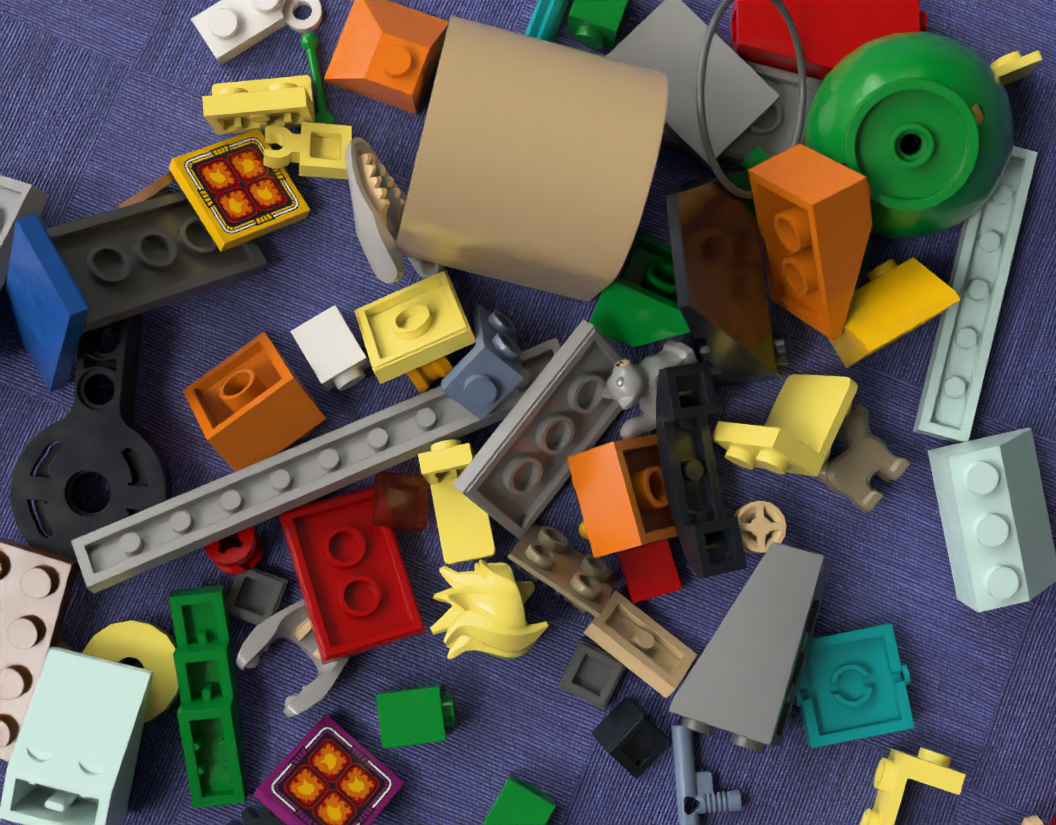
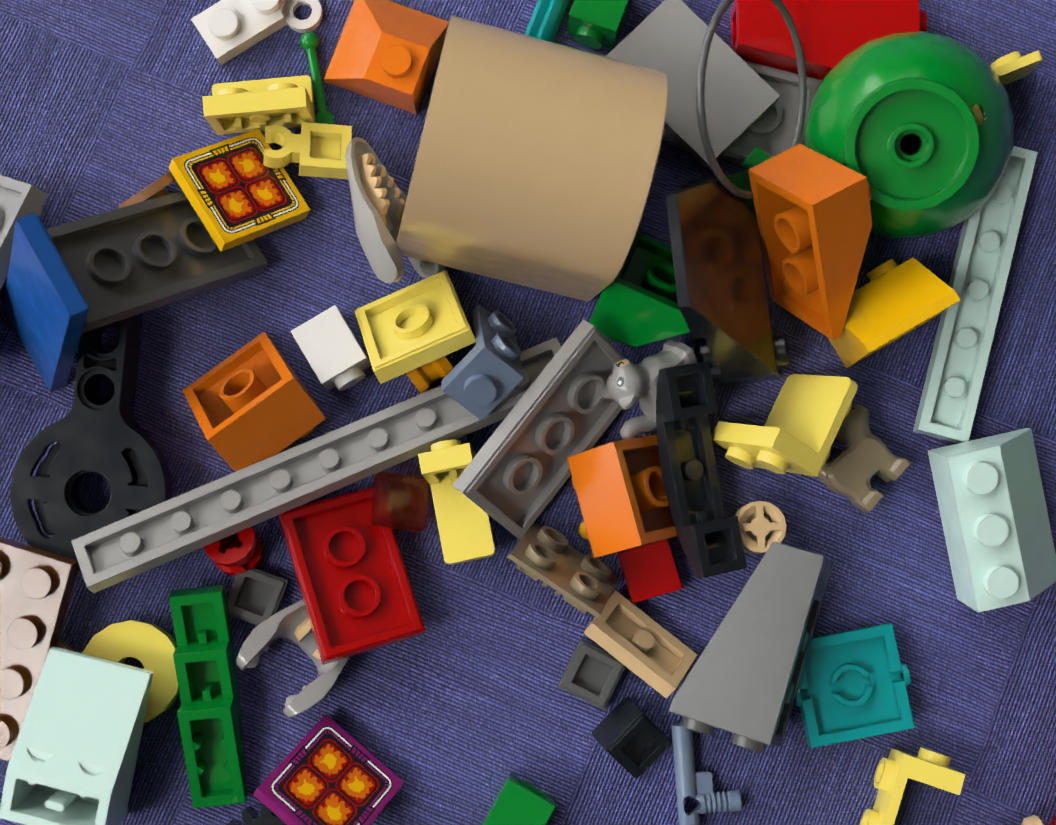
(415, 715): green brick -> none
(487, 612): light yellow hair -> none

